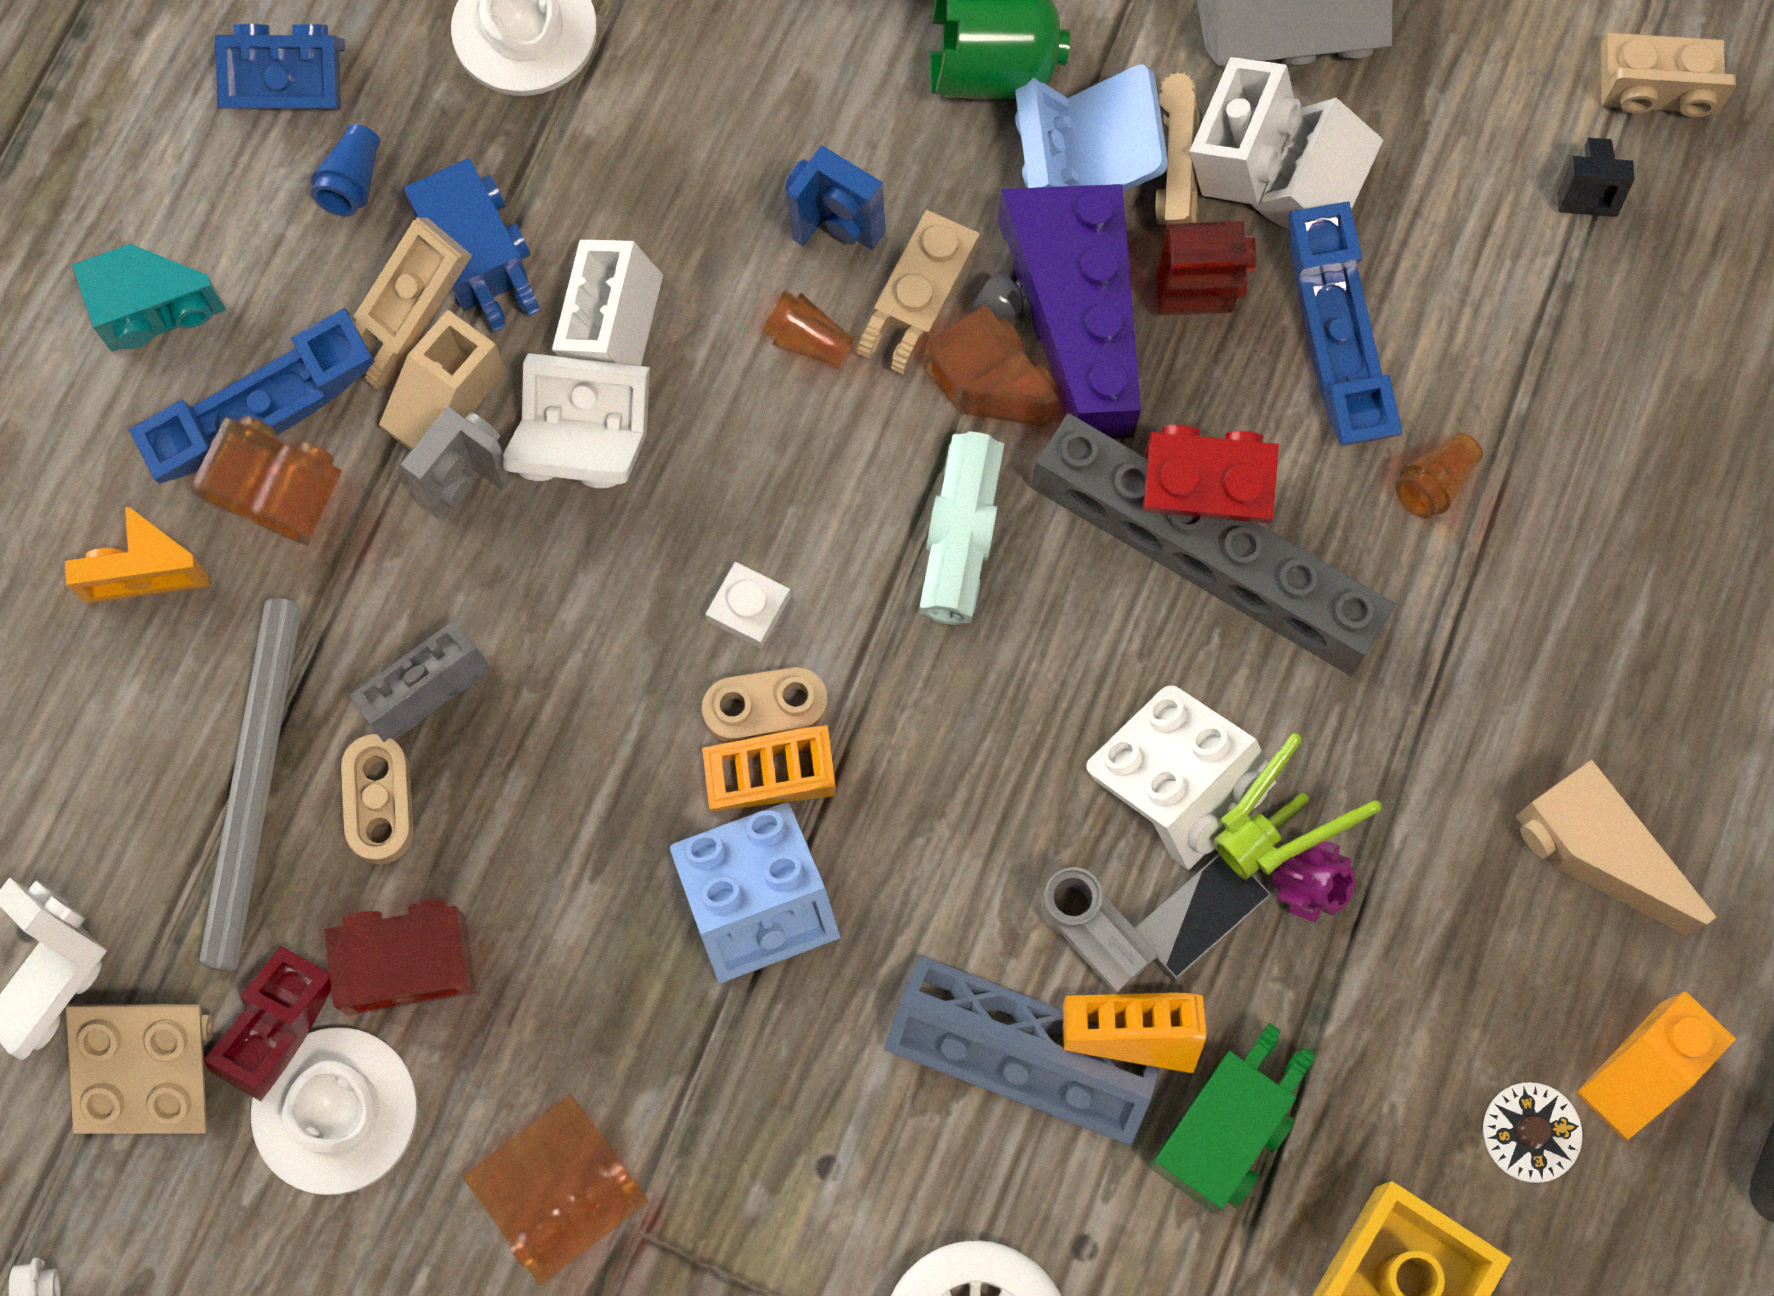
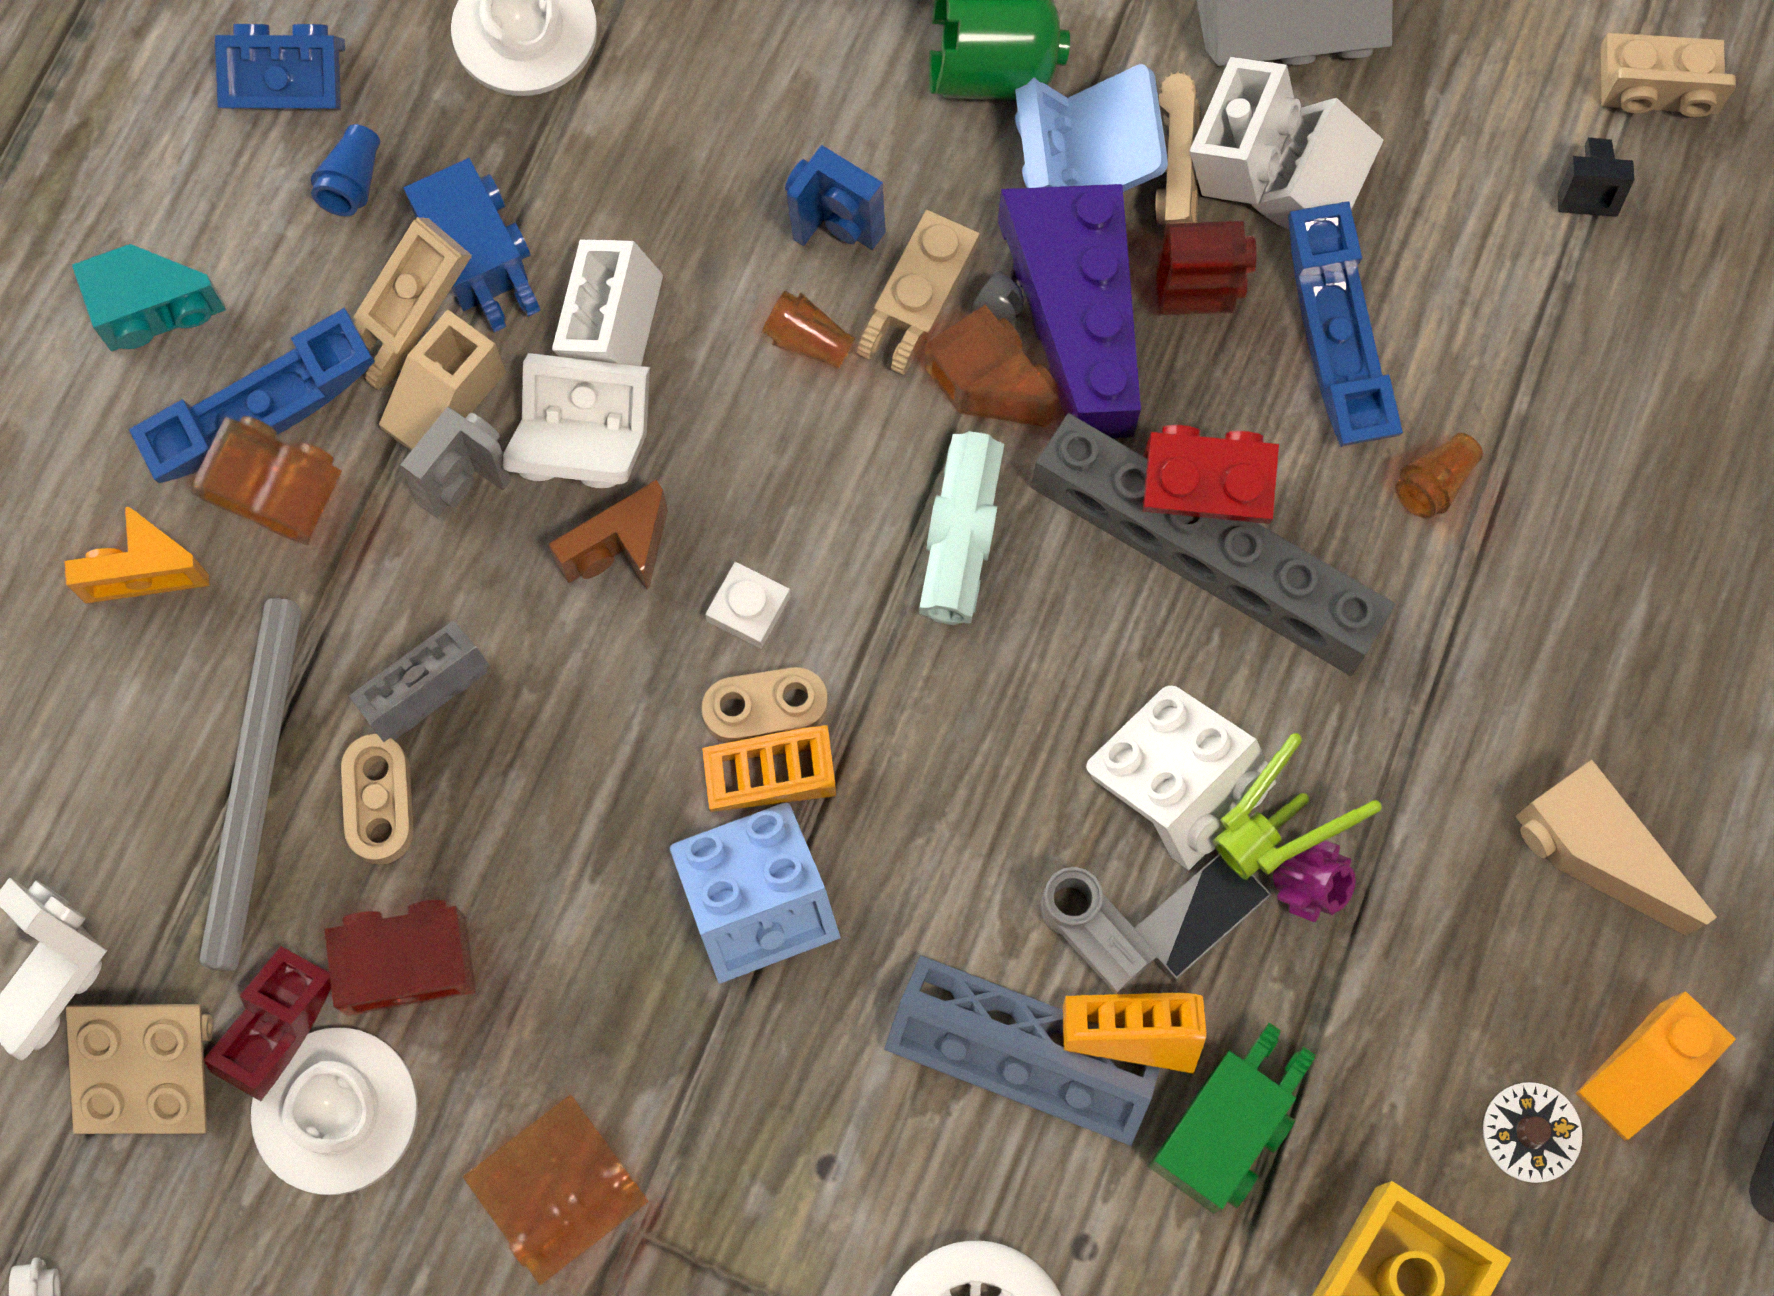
(626, 527): none -> dark orange slope

